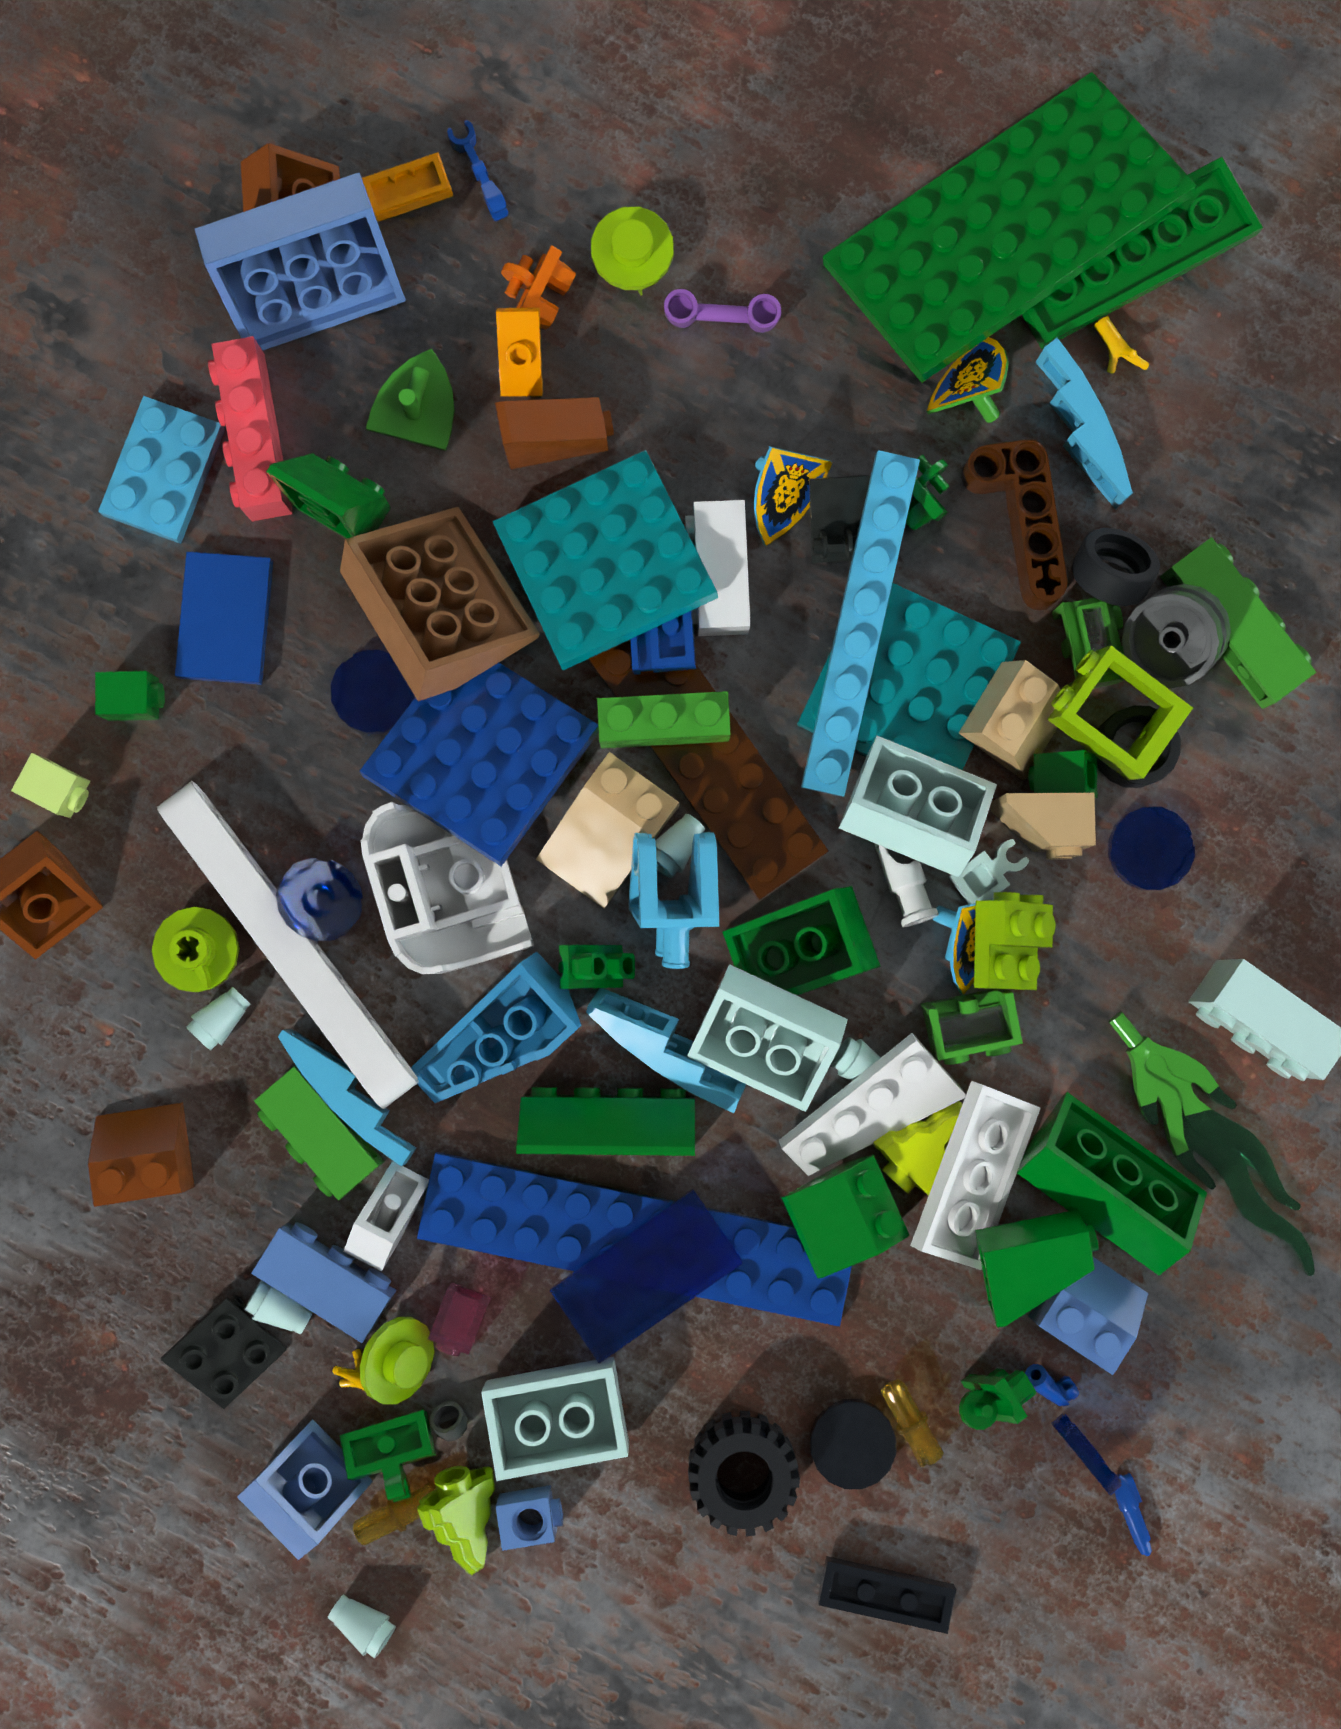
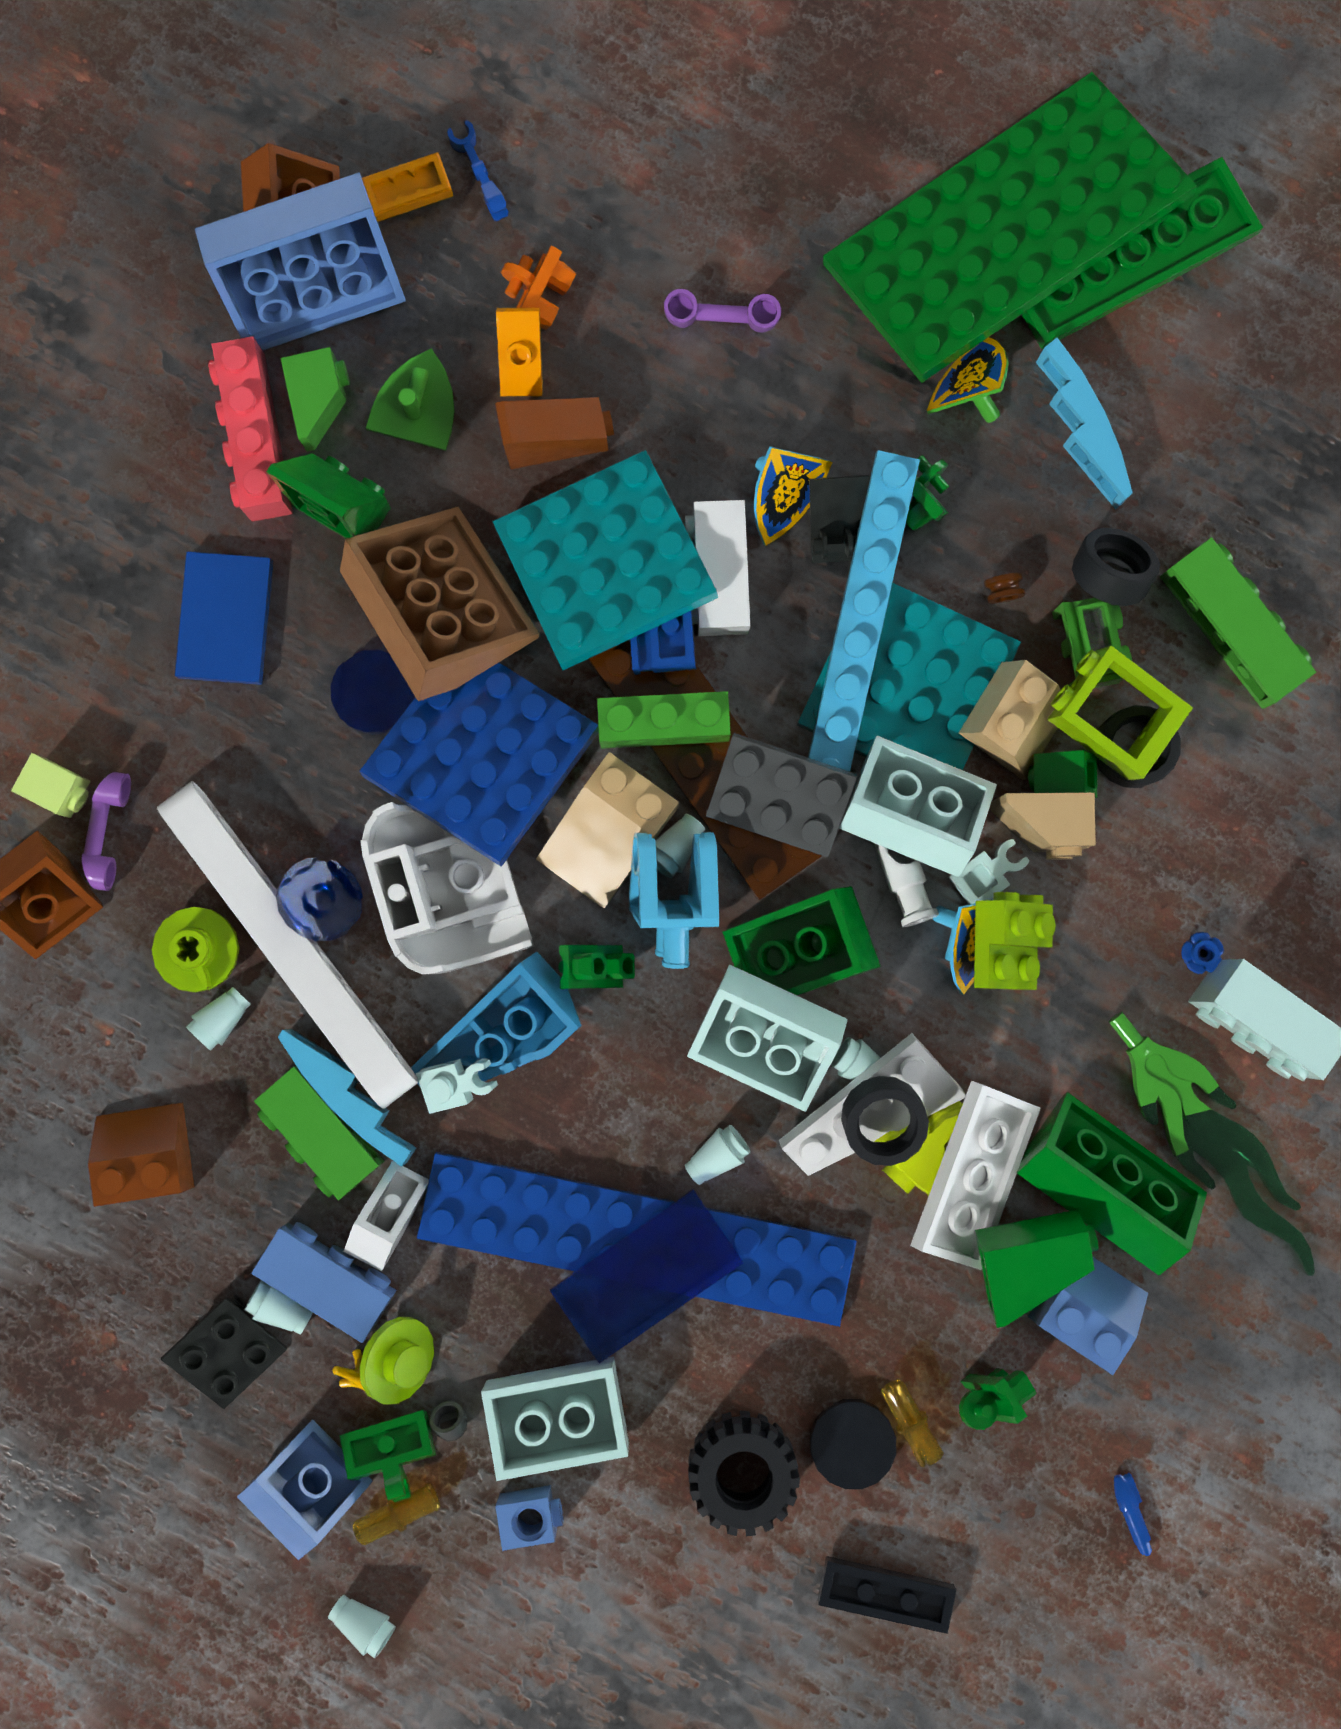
(112, 791): none -> medium lavender bar
(128, 695): green brick -> none
(162, 469): medium azure plate -> none
(315, 392): none -> bright green slope
(452, 1086): none -> light aqua plate
(459, 1320): clear pink brick -> none
(460, 1512): lime rock -> none
(606, 1123): green slope -> none
(632, 248): lime piece -> none
(653, 1040): medium azure slope -> none
(717, 1155): none -> light aqua cone
(781, 795): none -> dark grey plate
(845, 1216): green slope -> none
(895, 1150): none -> black tyre
(972, 1025): bright green window -> none
(1004, 588): none -> reddish brown bush
(1024, 524): reddish brown beam -> none
(1056, 1392): blue arm -> none
(1087, 1454): clear blue tile -> none
(1117, 346): yellow bar -> none
(1151, 848): clear blue tile -> none
(1191, 950): none -> blue plate
(1198, 621): dark grey wheel -> none

